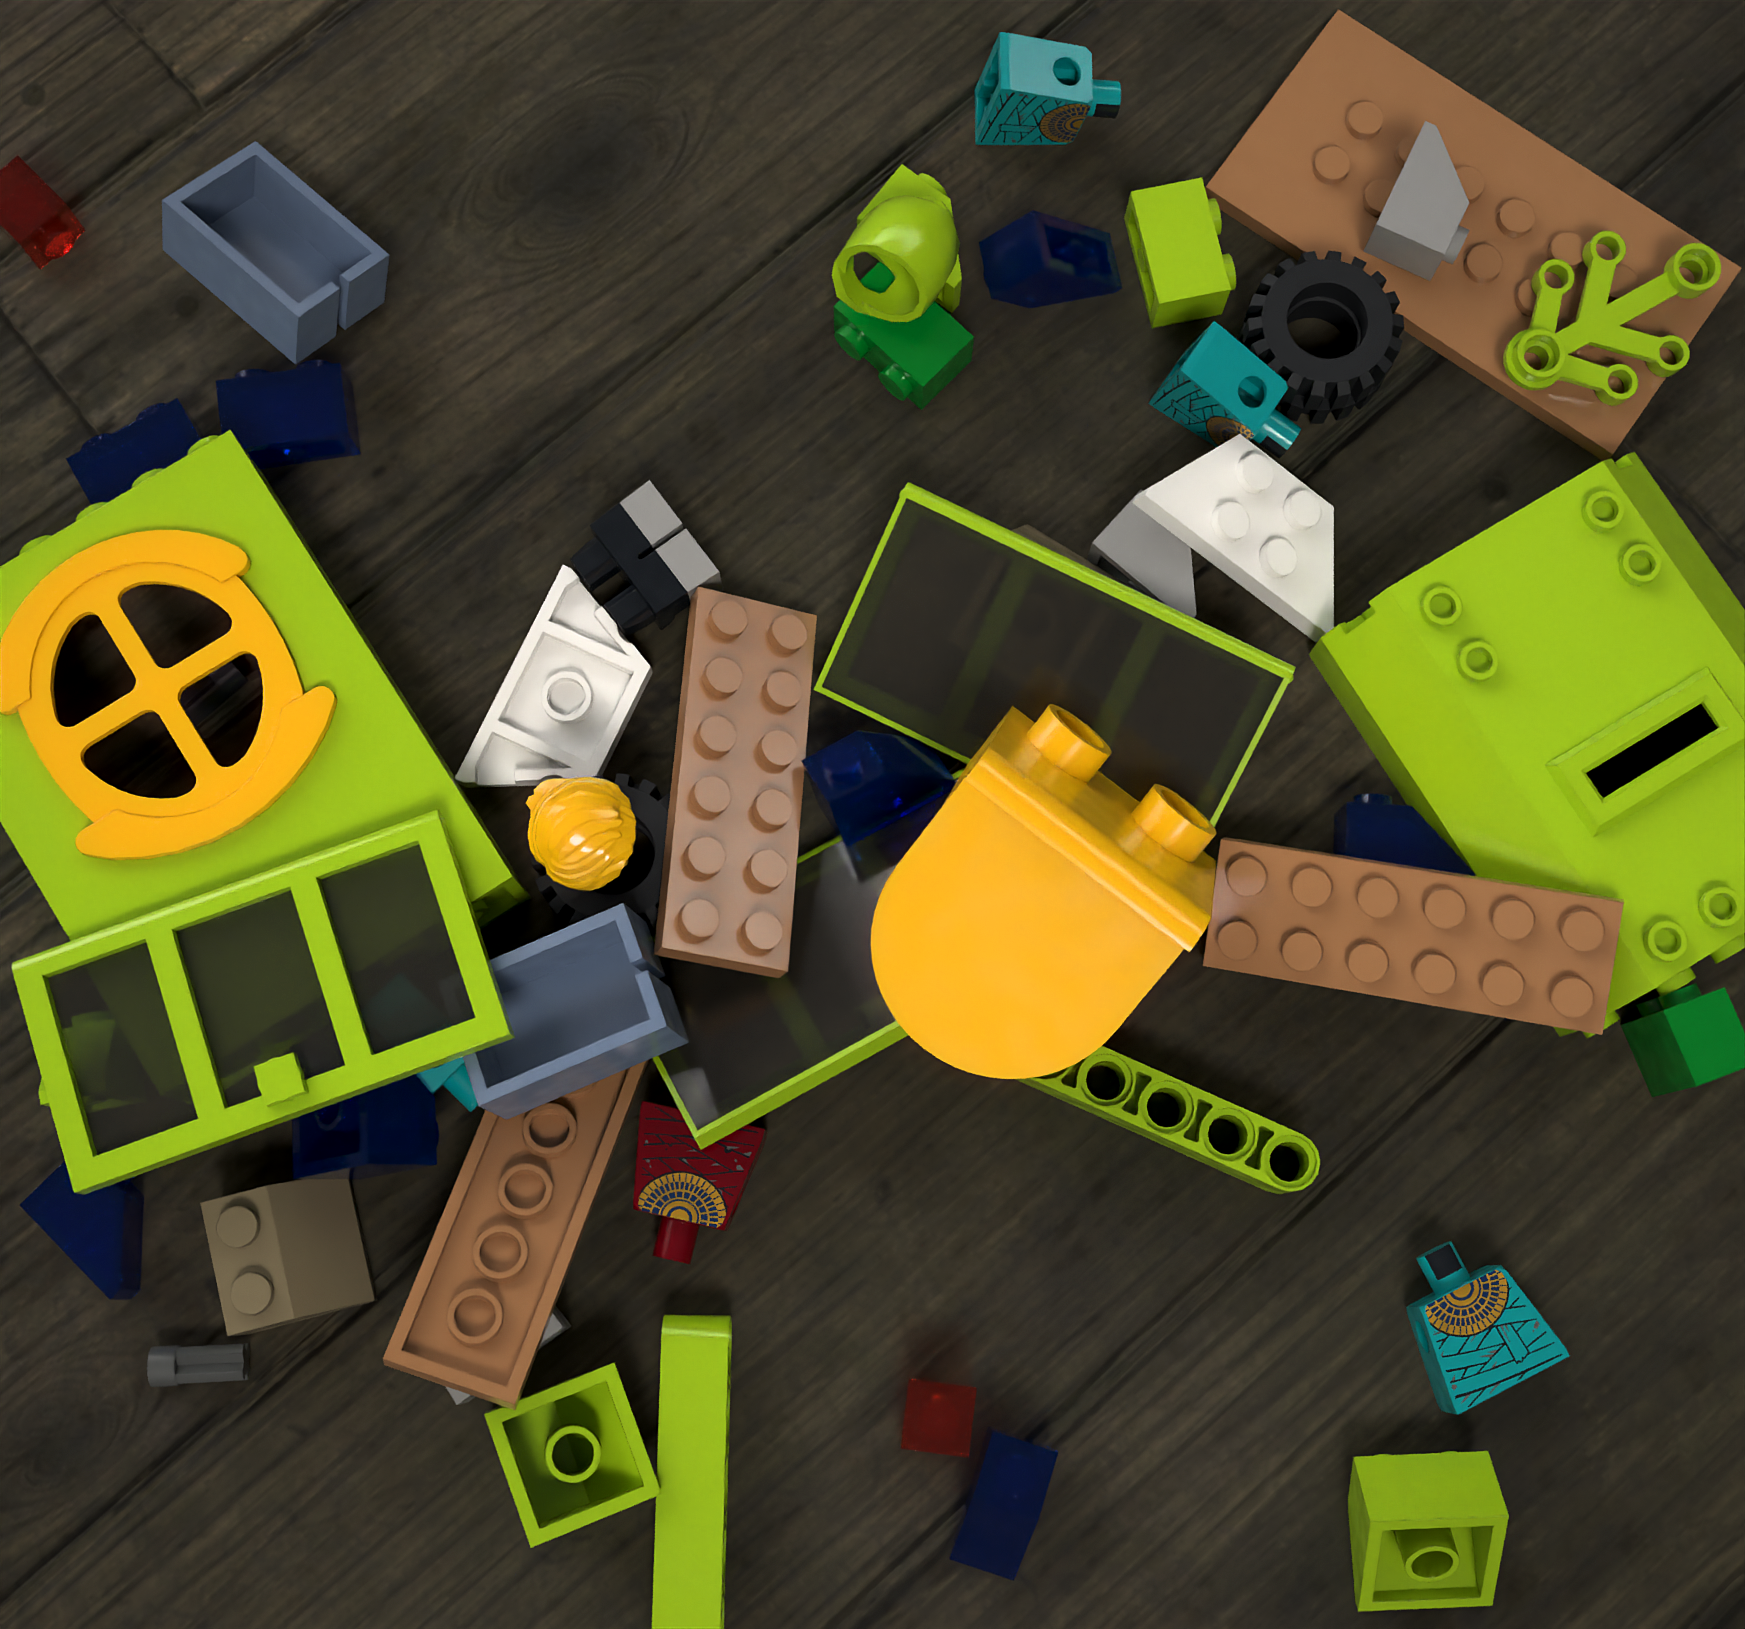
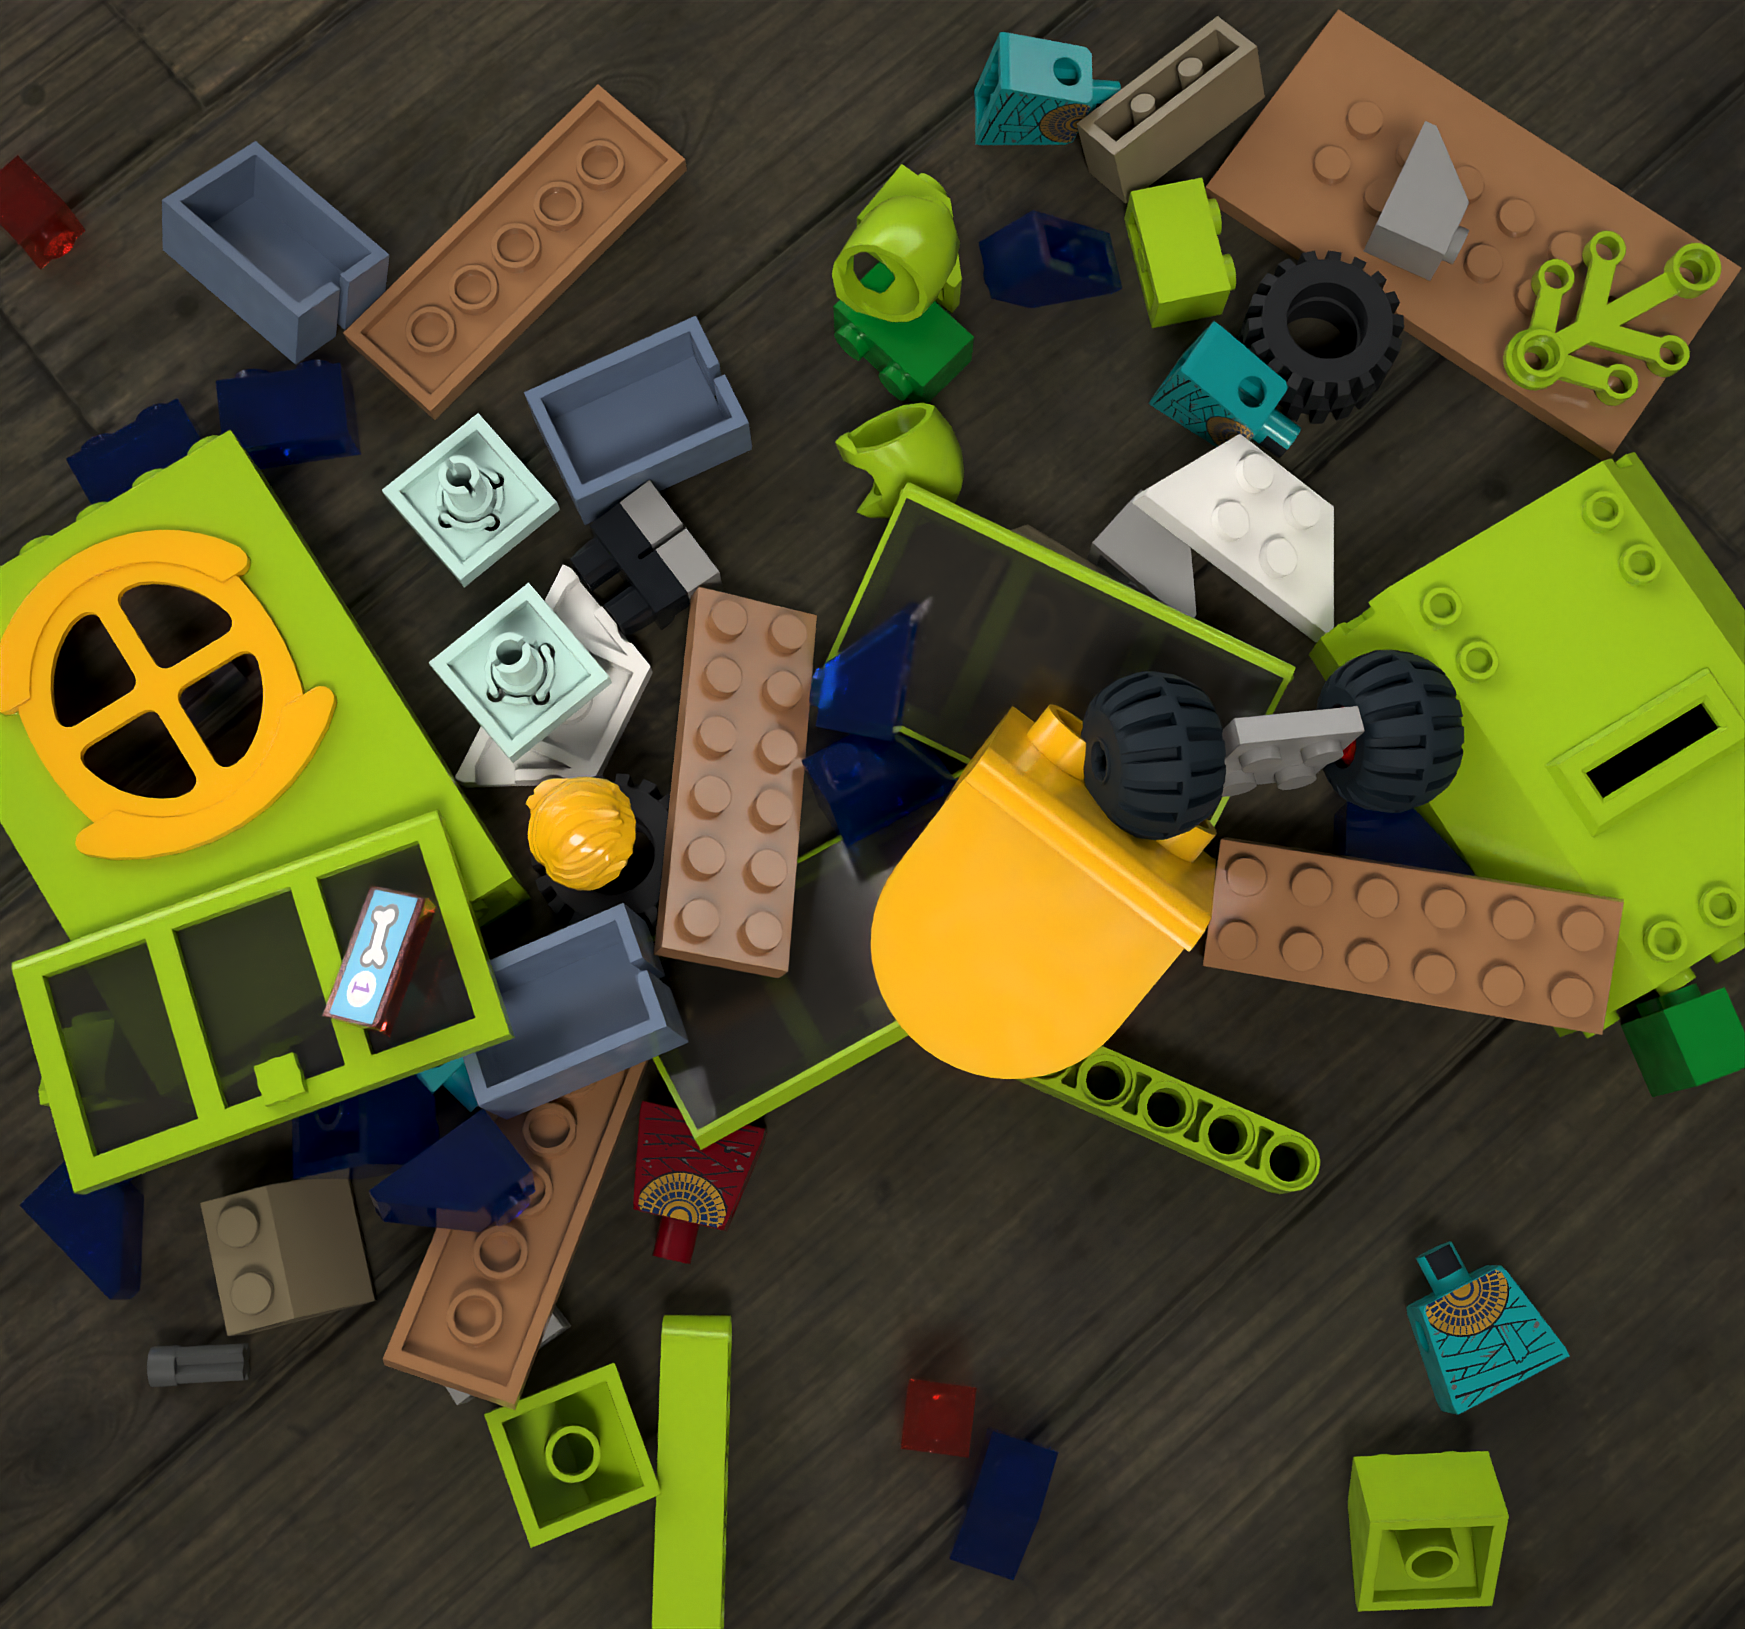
(380, 960): none -> slope
(456, 483): none -> light aqua plate
(459, 1181): none -> clear blue slope
(506, 655): none -> light aqua plate
(515, 251): none -> medium nougat plate
(640, 418): none -> sand blue piece
(869, 679): none -> clear blue slope
(904, 447): none -> lime piece
(1172, 109): none -> dark tan brick
(1379, 732): none -> black plate

